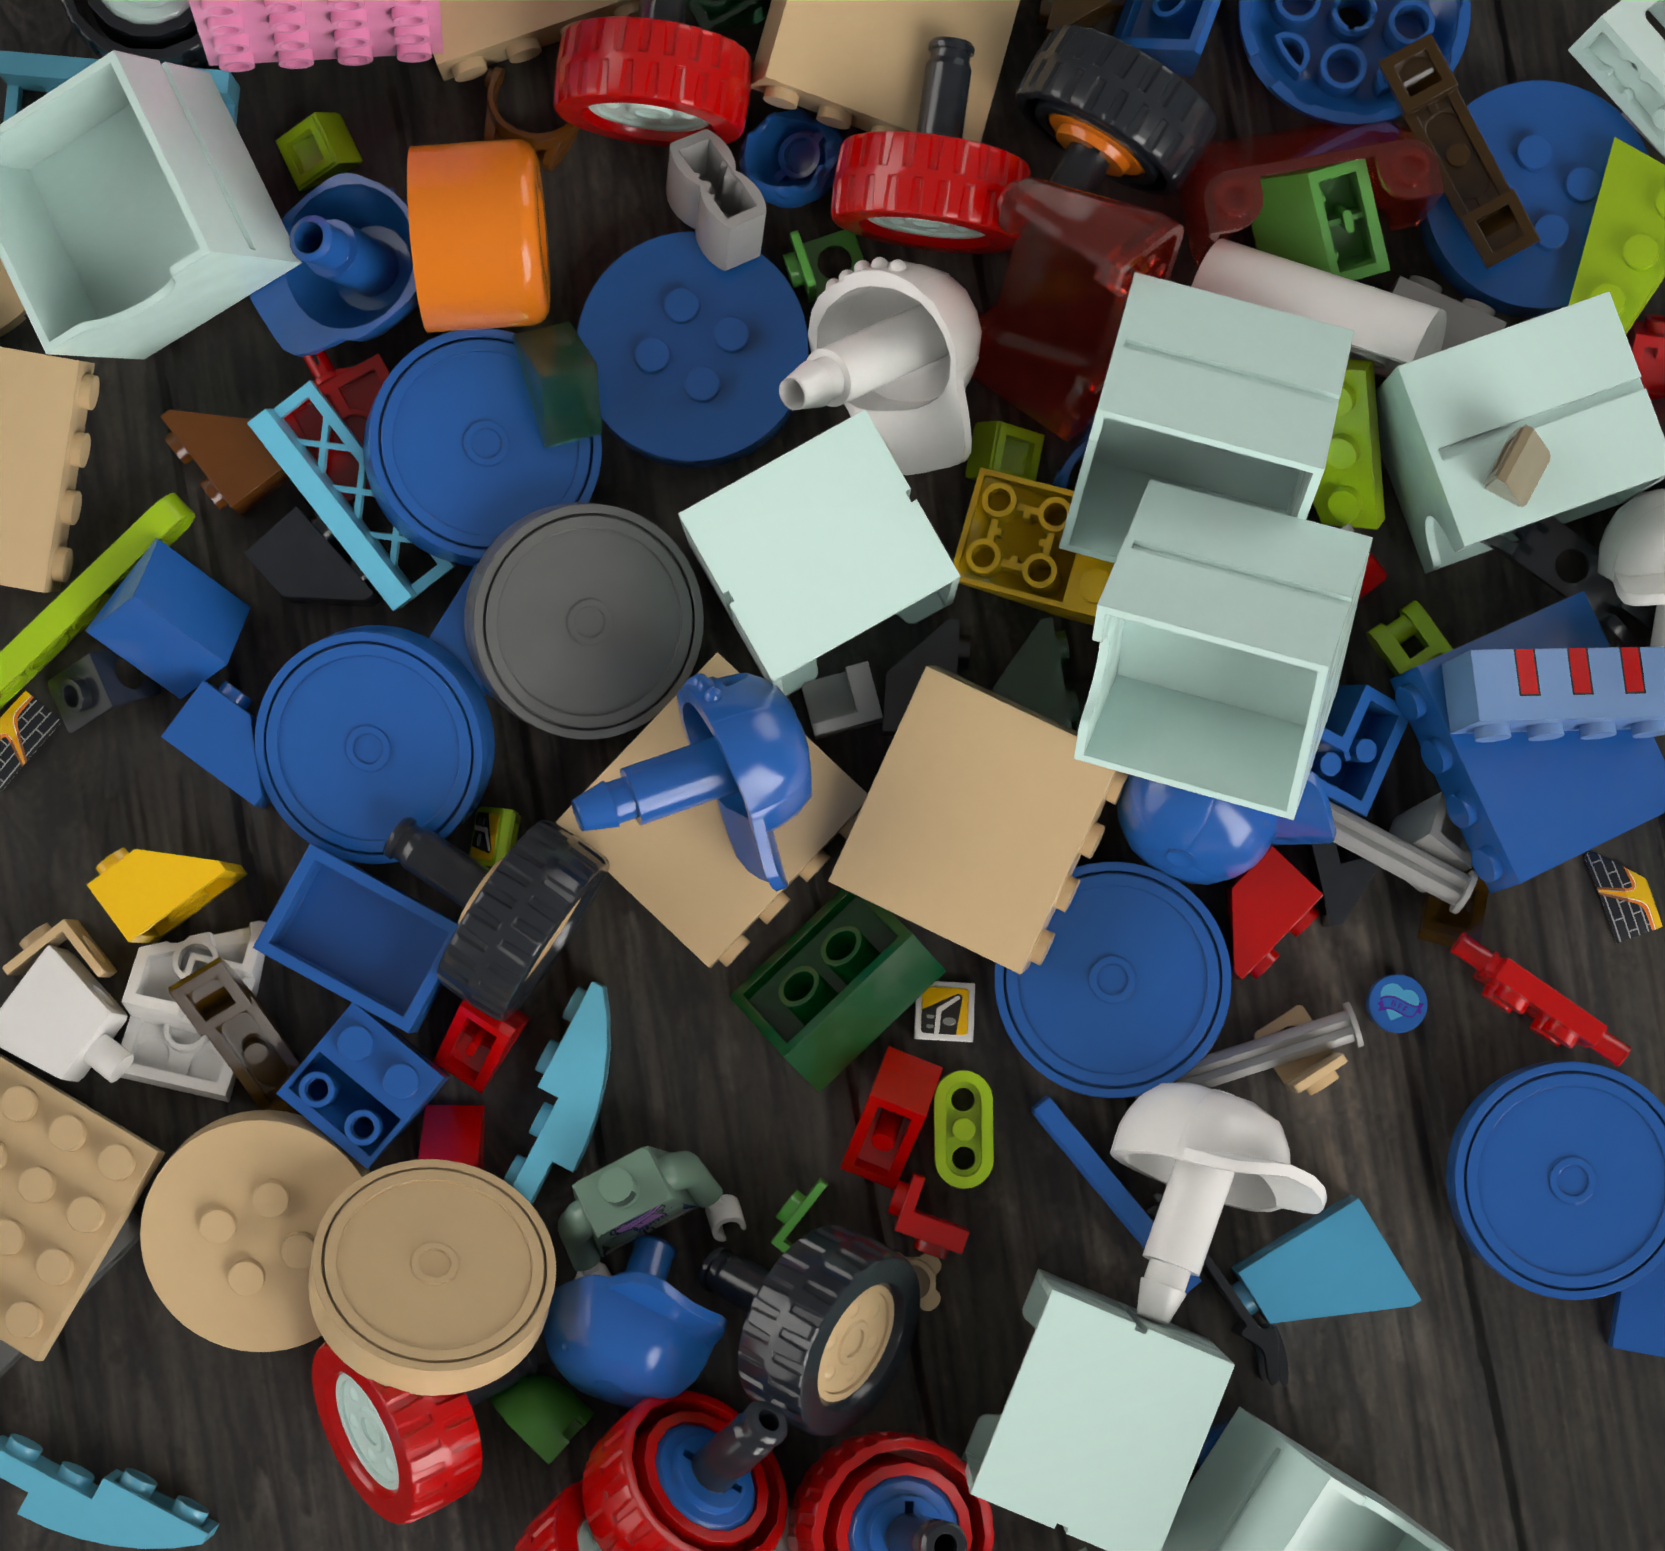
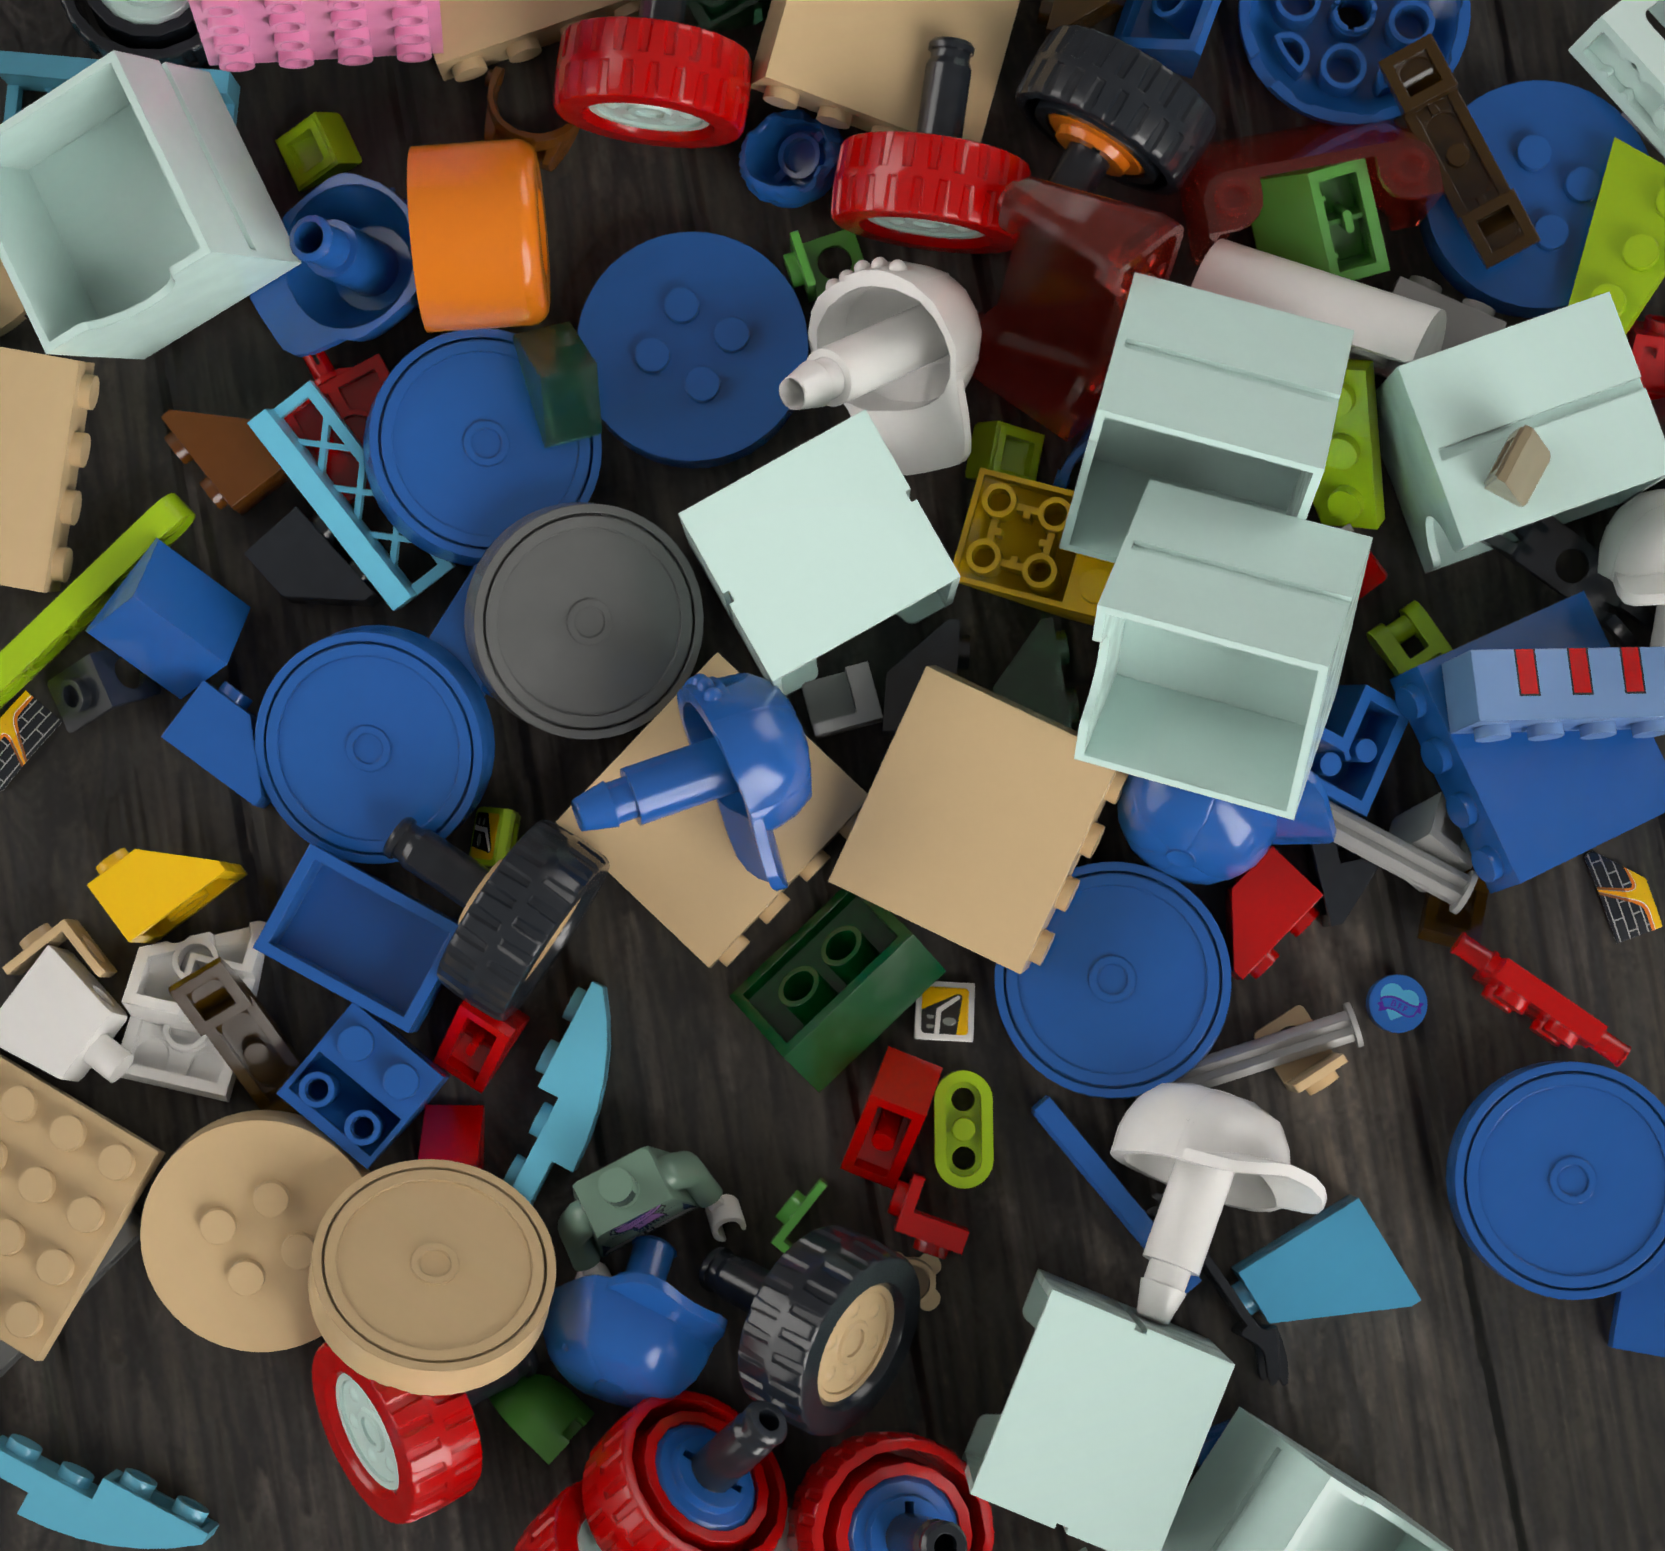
(715, 199): light grey brick -> none

